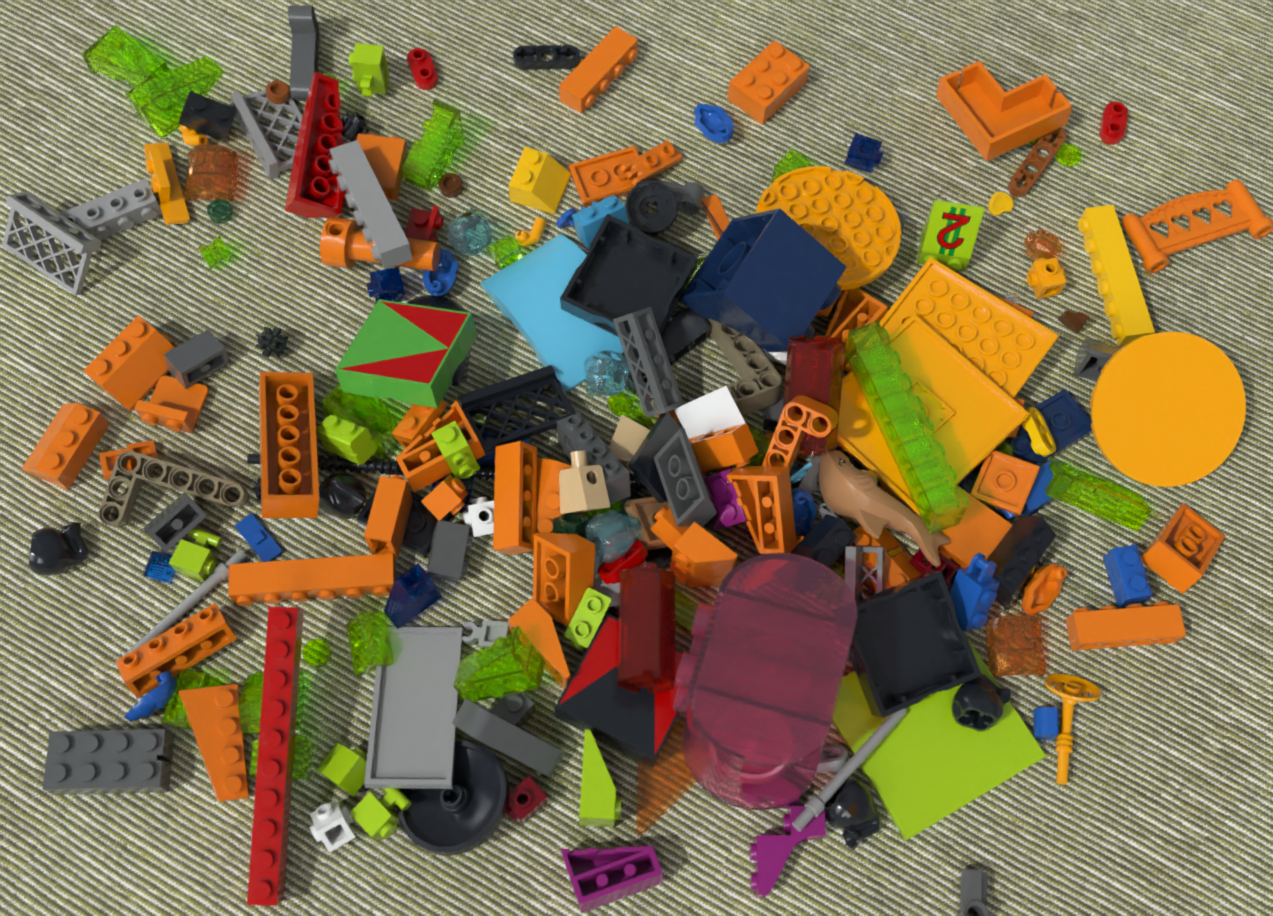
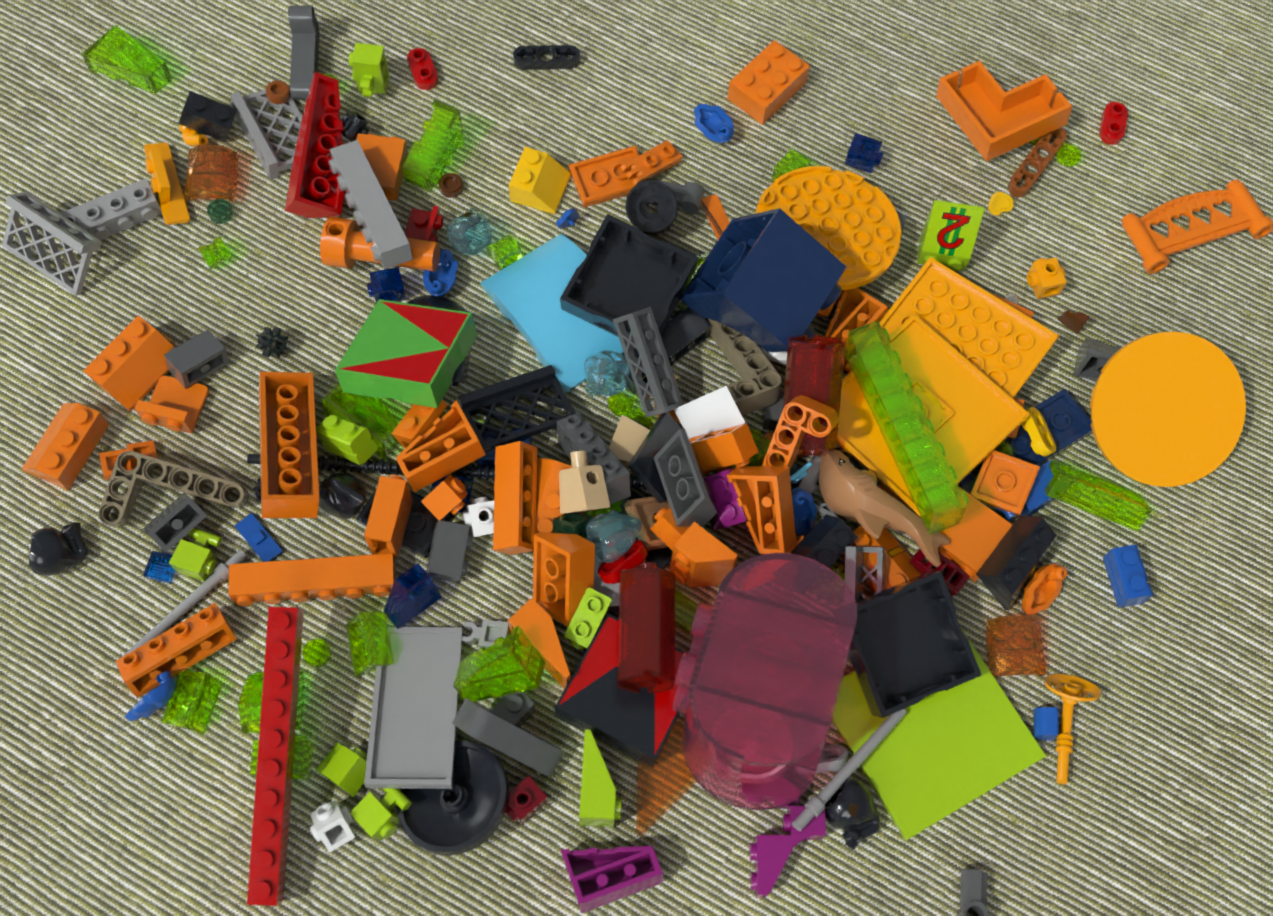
(108, 762): dark grey piece -> none
(162, 97): clear neon green wedge -> none
(219, 737): orange wing -> none
(456, 450): lime bracket -> none
(528, 238): light orange arm -> none
(590, 219): dark azure brick -> none
(598, 70): orange brick -> none
(974, 592): blue brick -> none
(979, 703): black piece -> none
(1041, 245): clear orange head -> none
(1115, 274): yellow brick -> none
(1125, 626): orange brick -> none
(1183, 548): orange slope -> none

